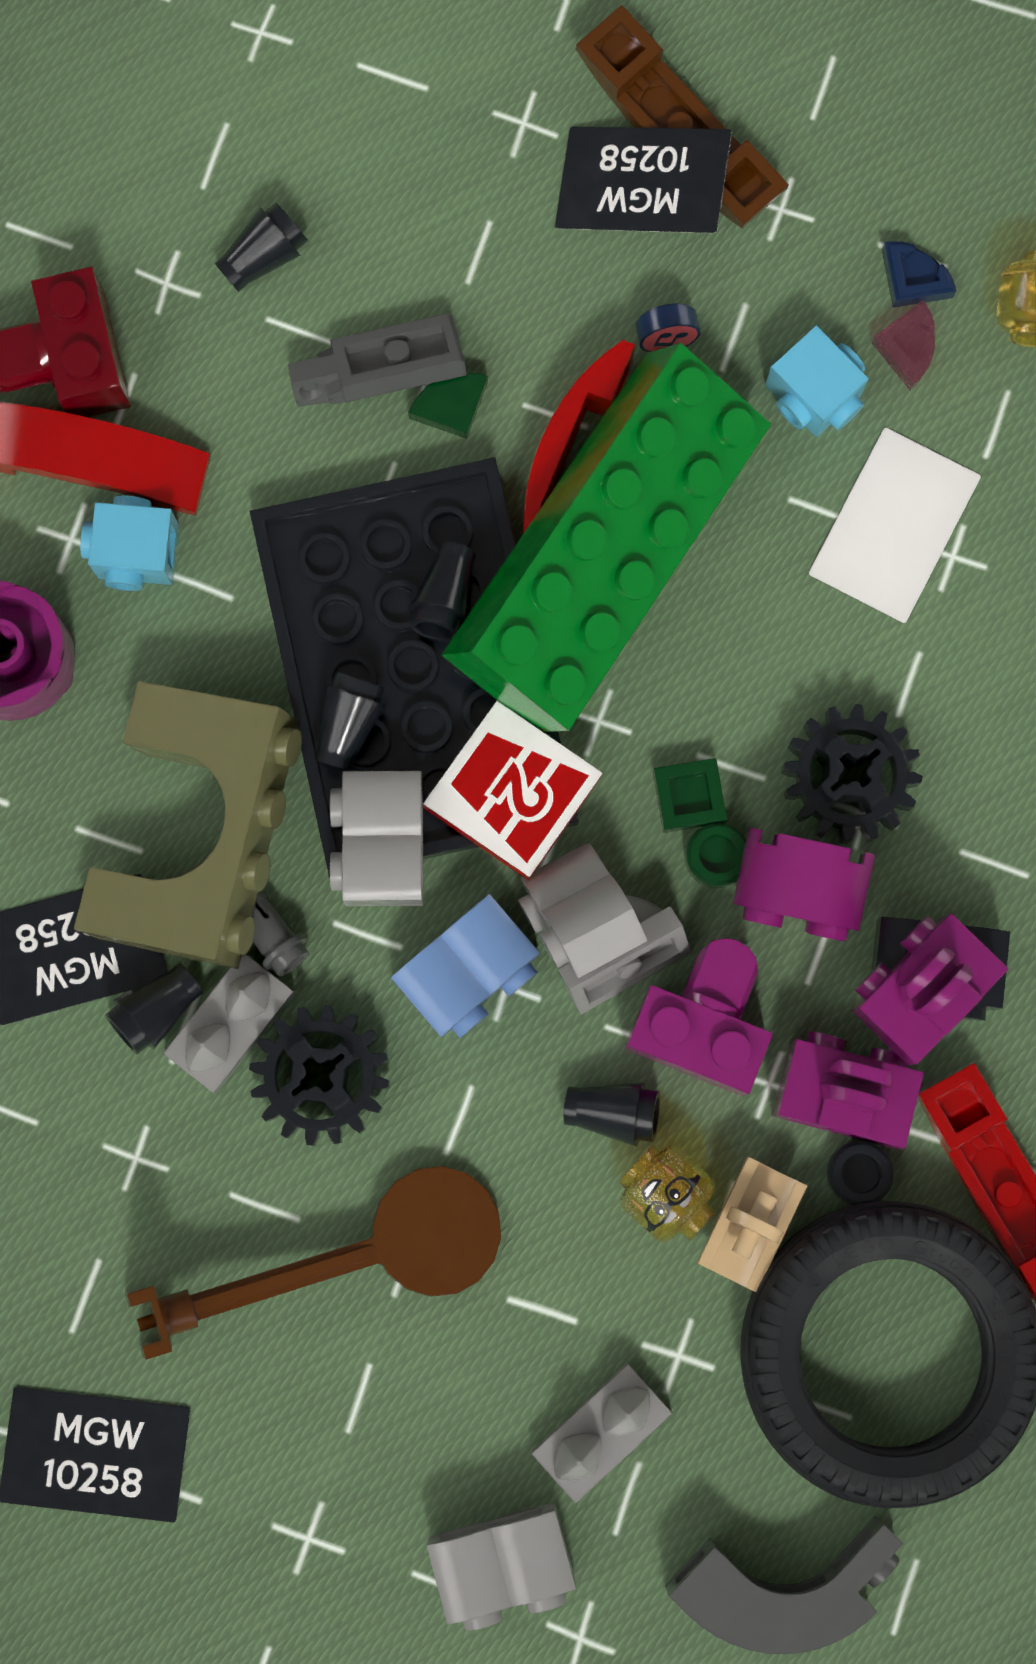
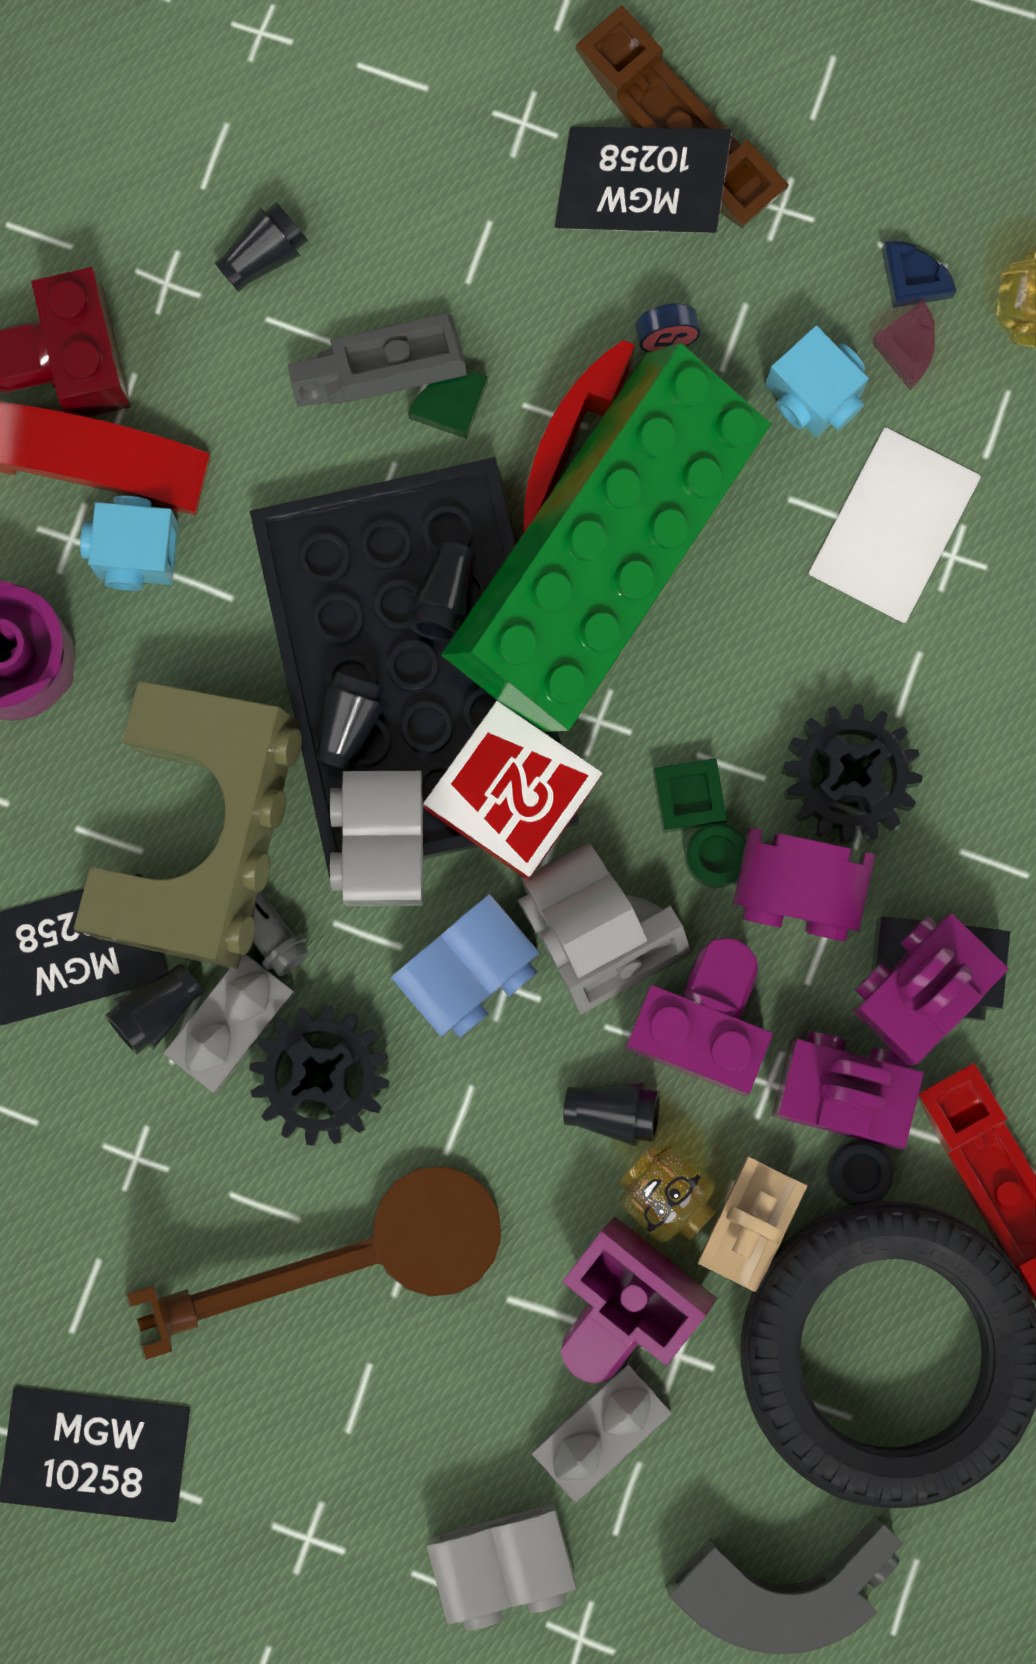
(632, 1301): none -> magenta brick

